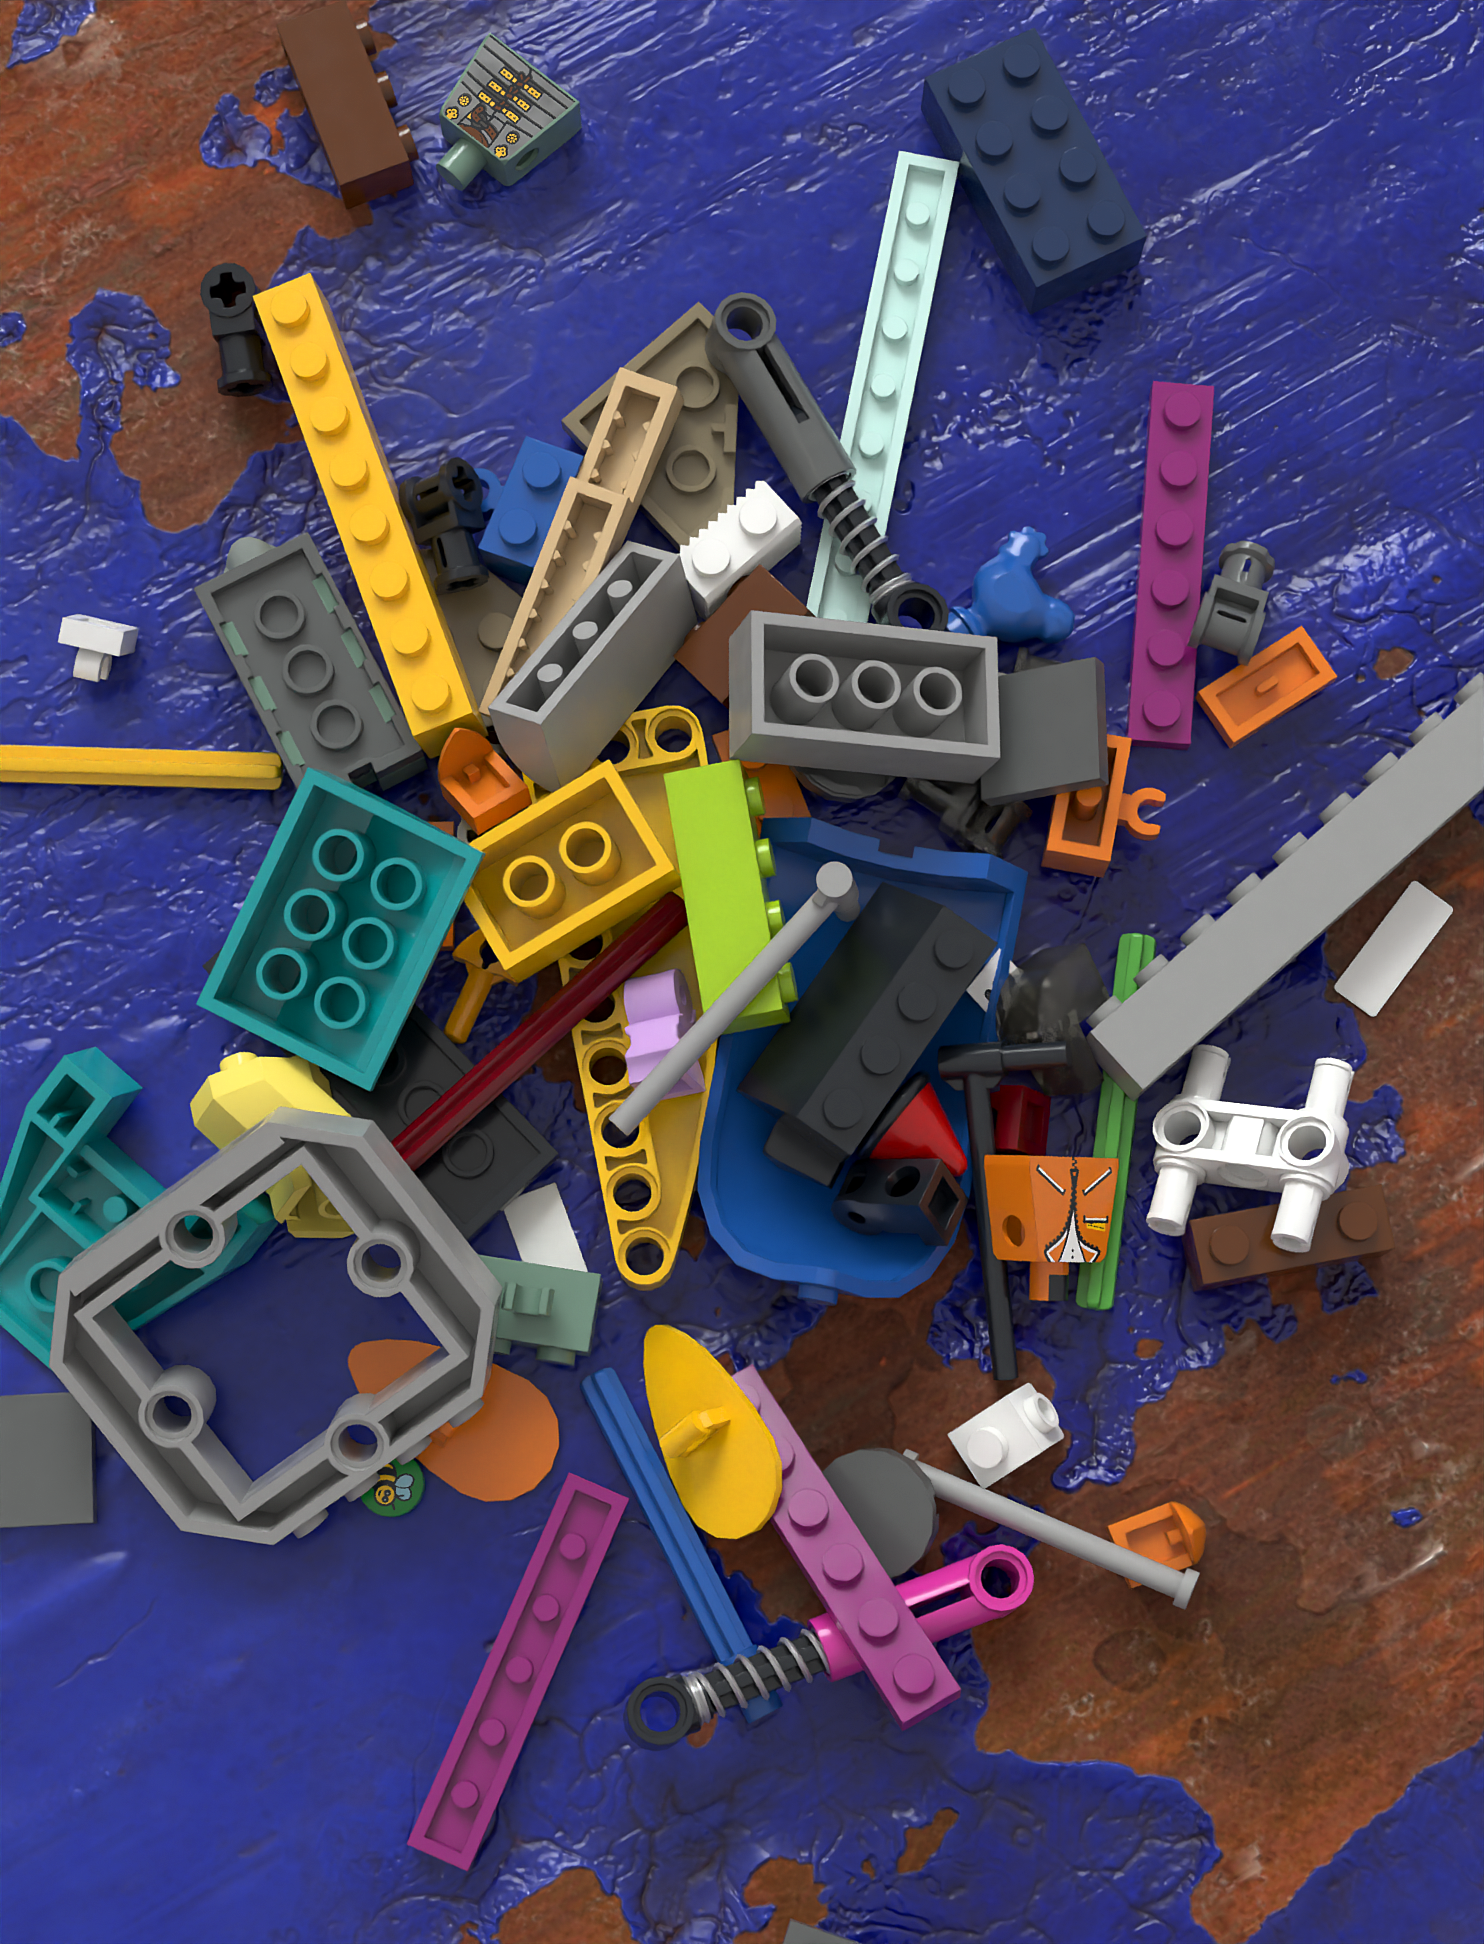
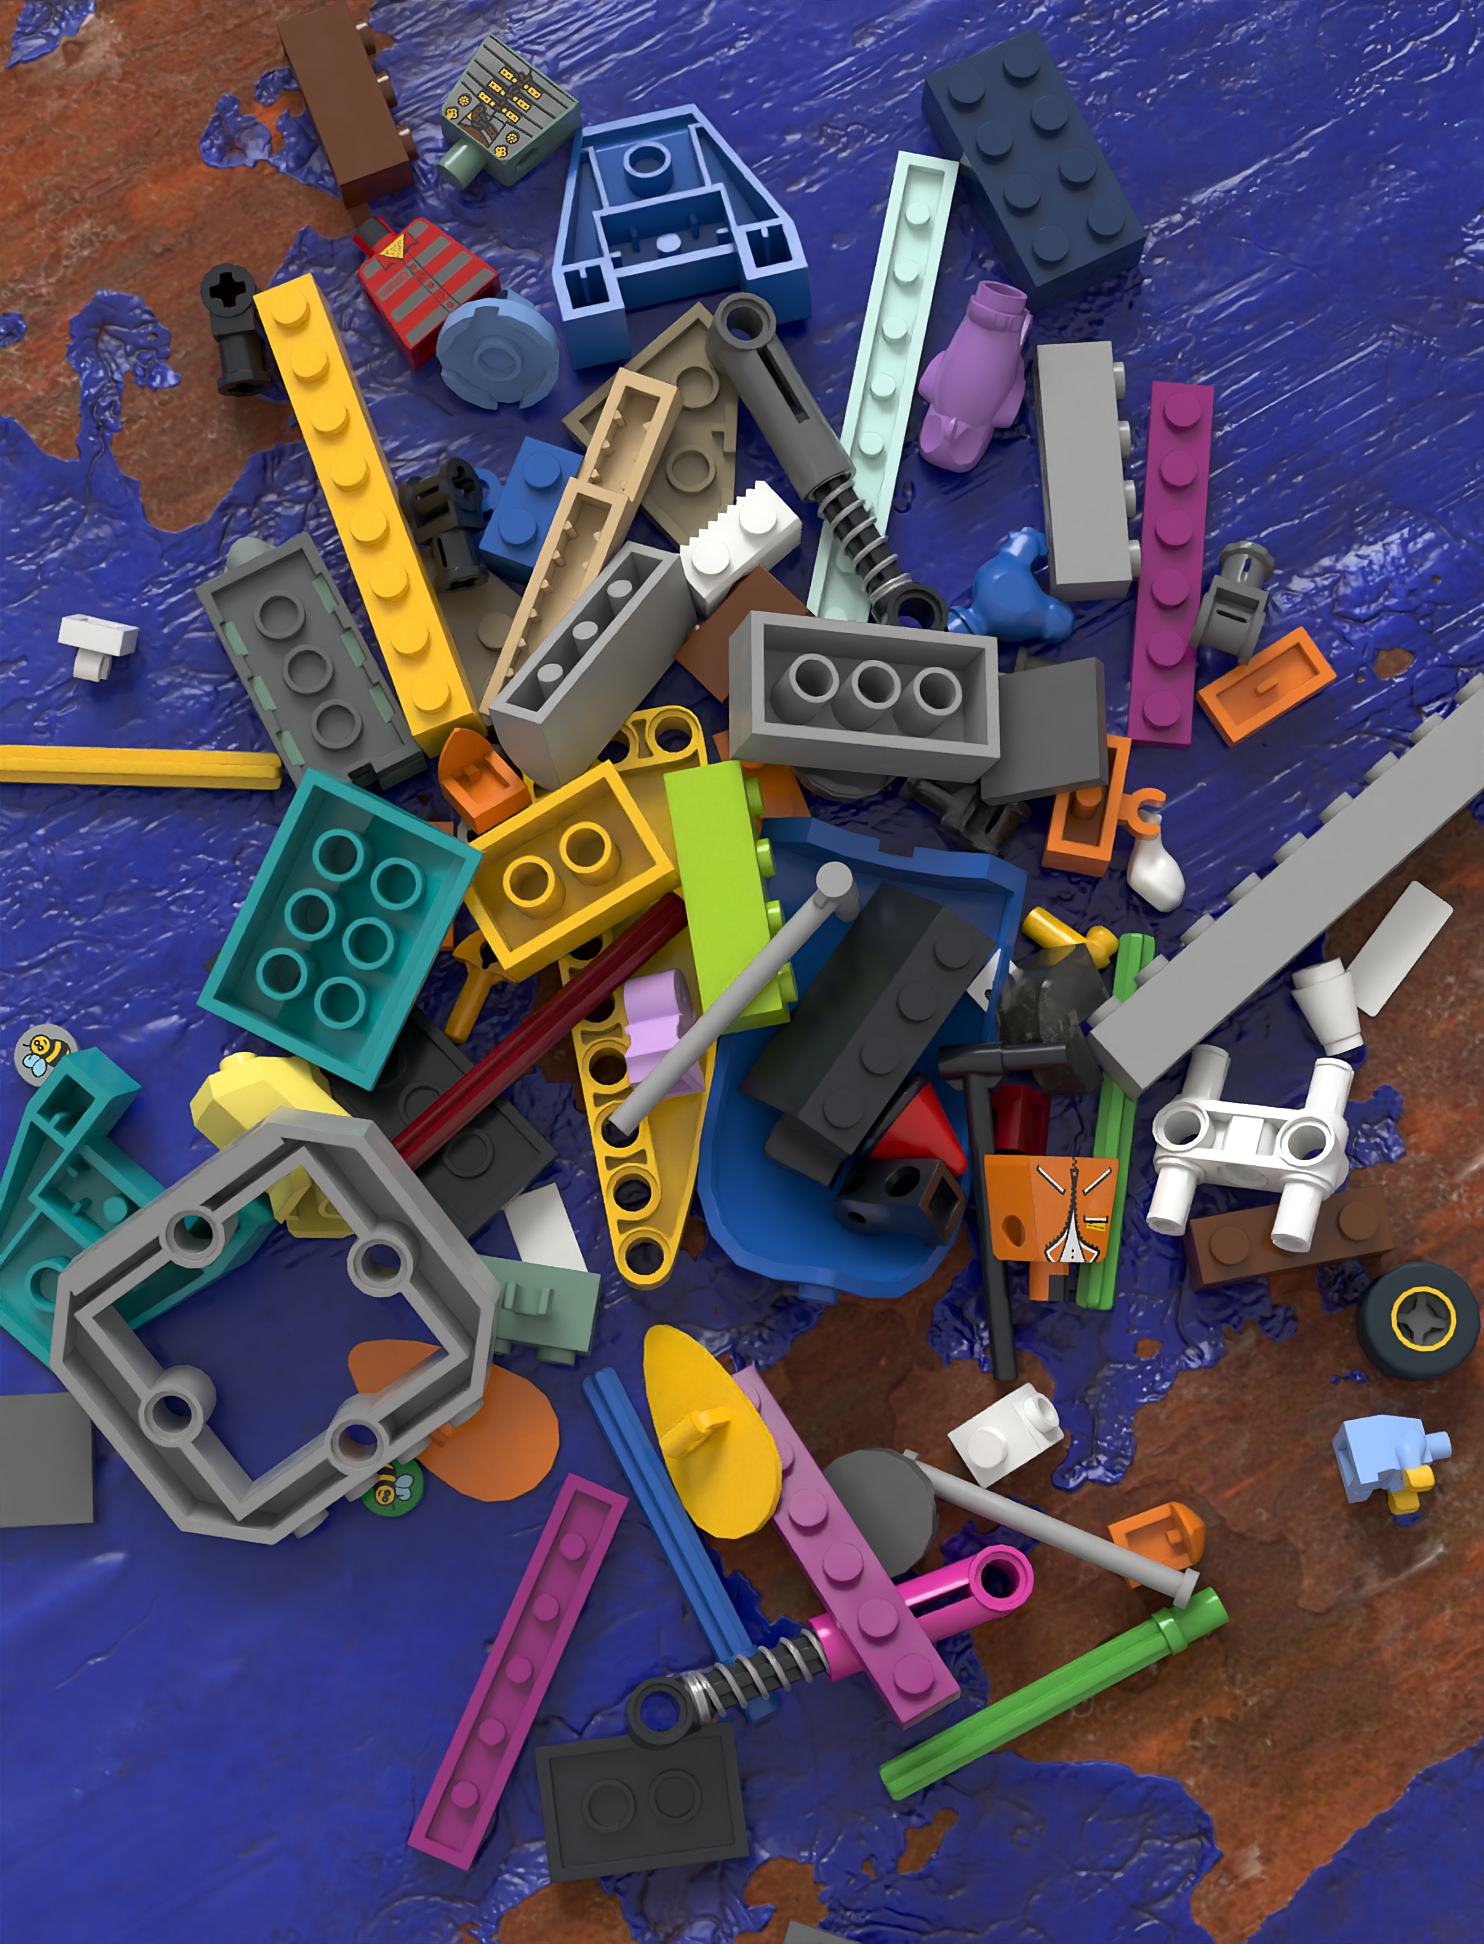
(41, 1051): none -> tile
(418, 282): none -> torso
(499, 351): none -> medium blue tile
(640, 1809): none -> black plate
(660, 216): none -> blue wedge
(976, 379): none -> medium lavender animal
(1021, 1711): none -> bright green axle
(1052, 932): none -> yellow arm
(1083, 471): none -> light grey brick
(1154, 871): none -> white animal
(1329, 1004): none -> white cone
(1389, 1456): none -> light blue piece
(1440, 1316): none -> black wheel

